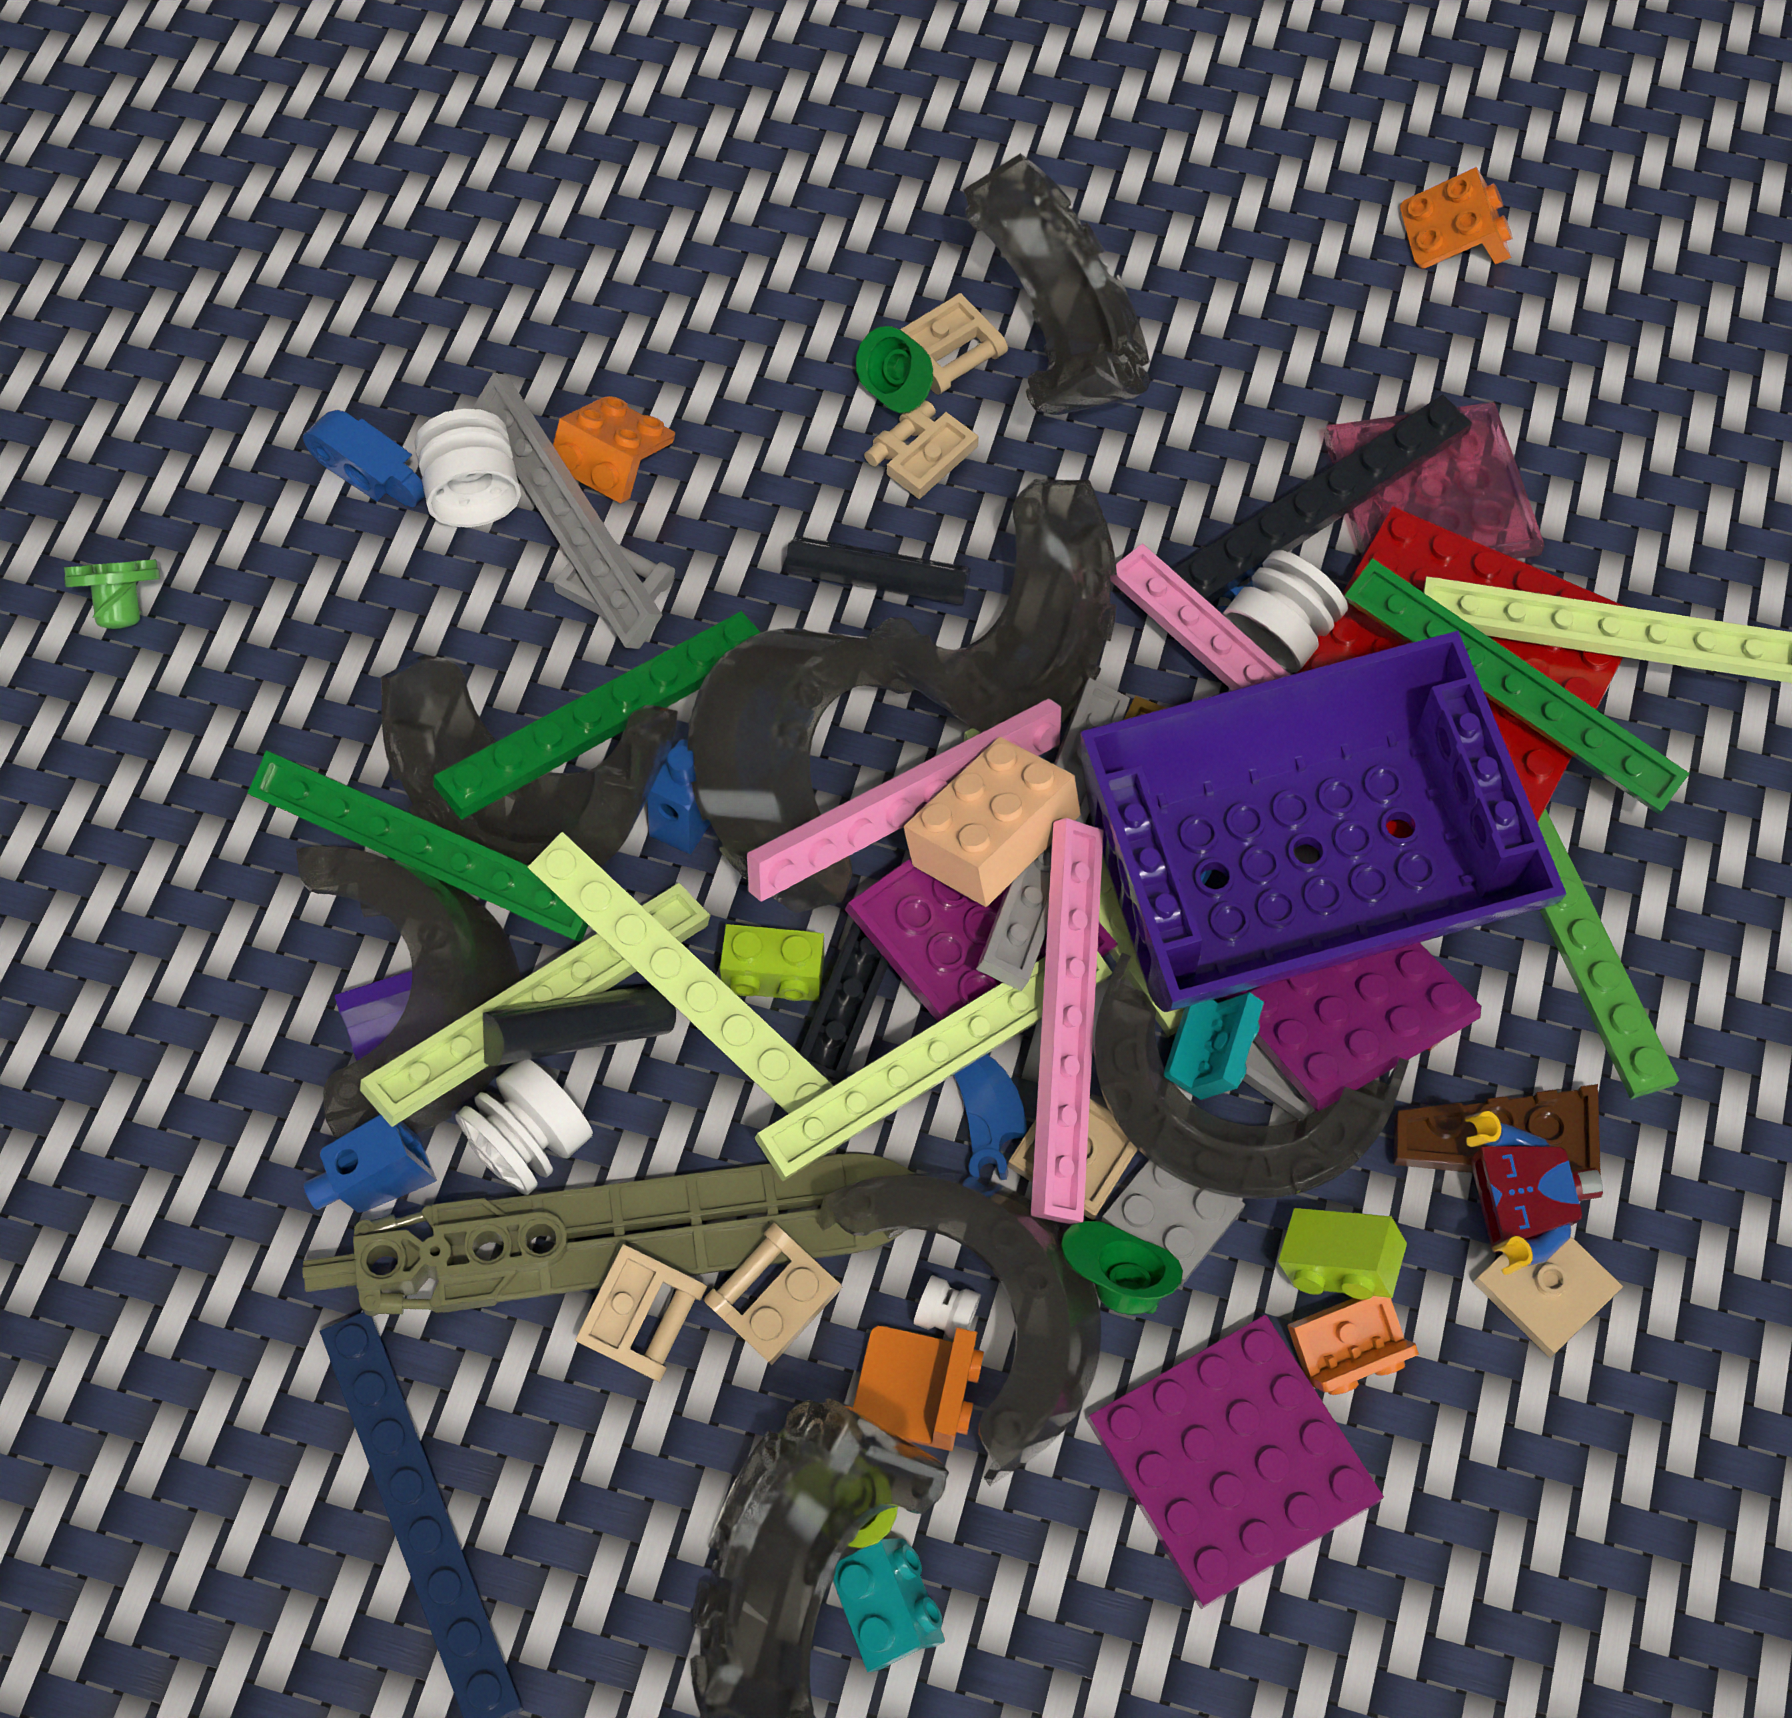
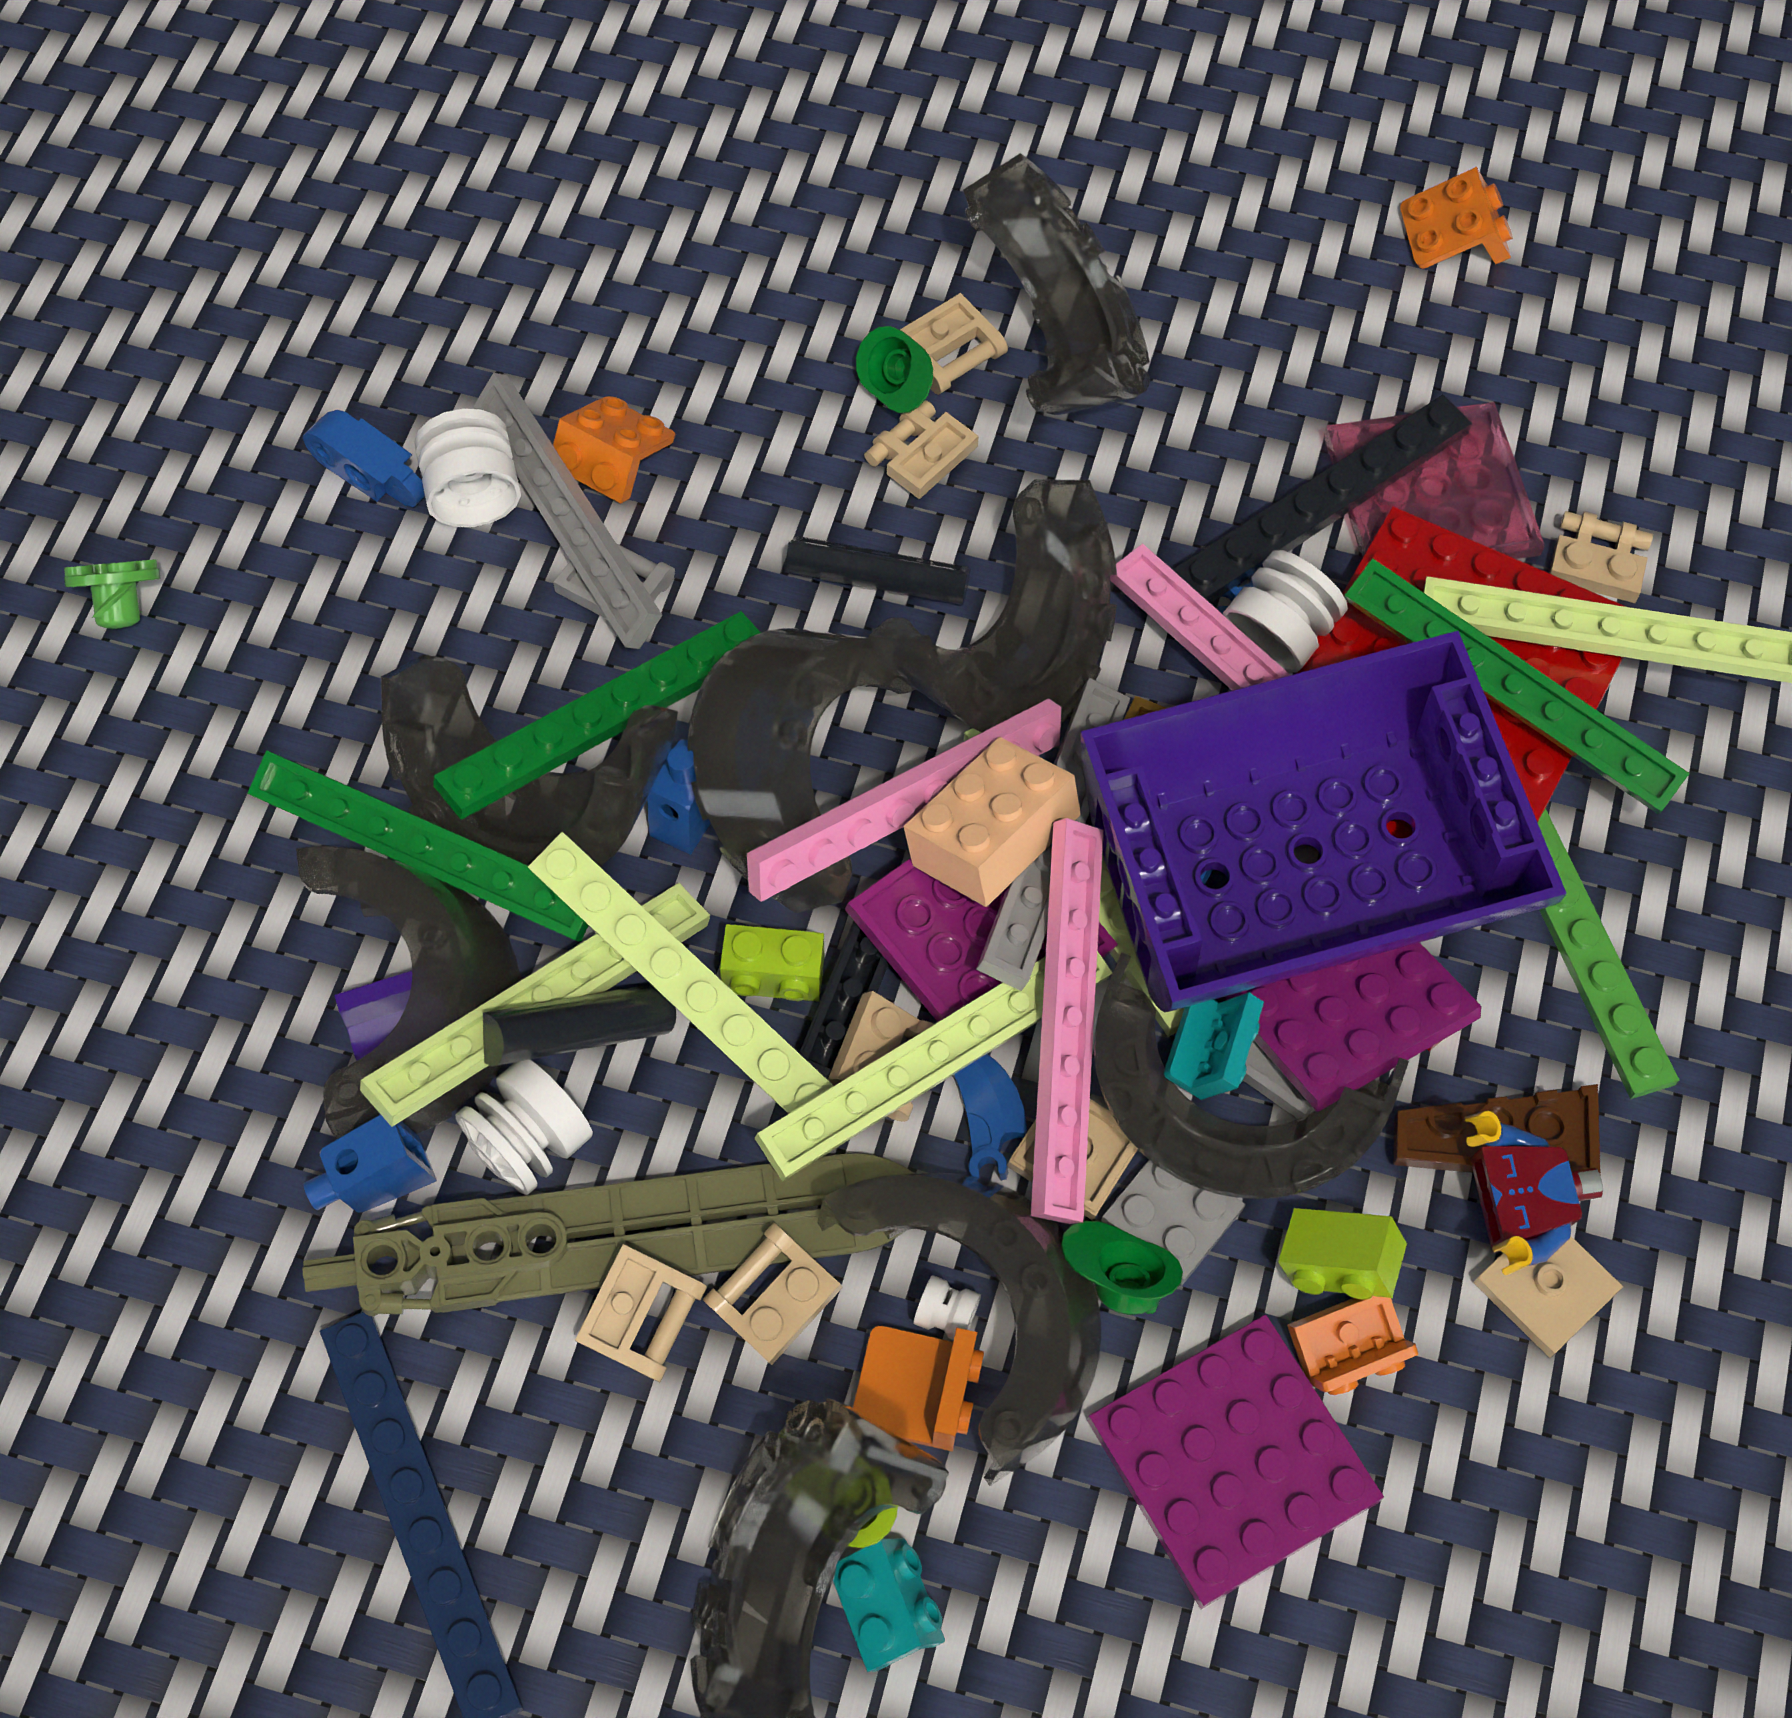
(872, 1034): none -> tan plate
(1598, 567): none -> tan plate

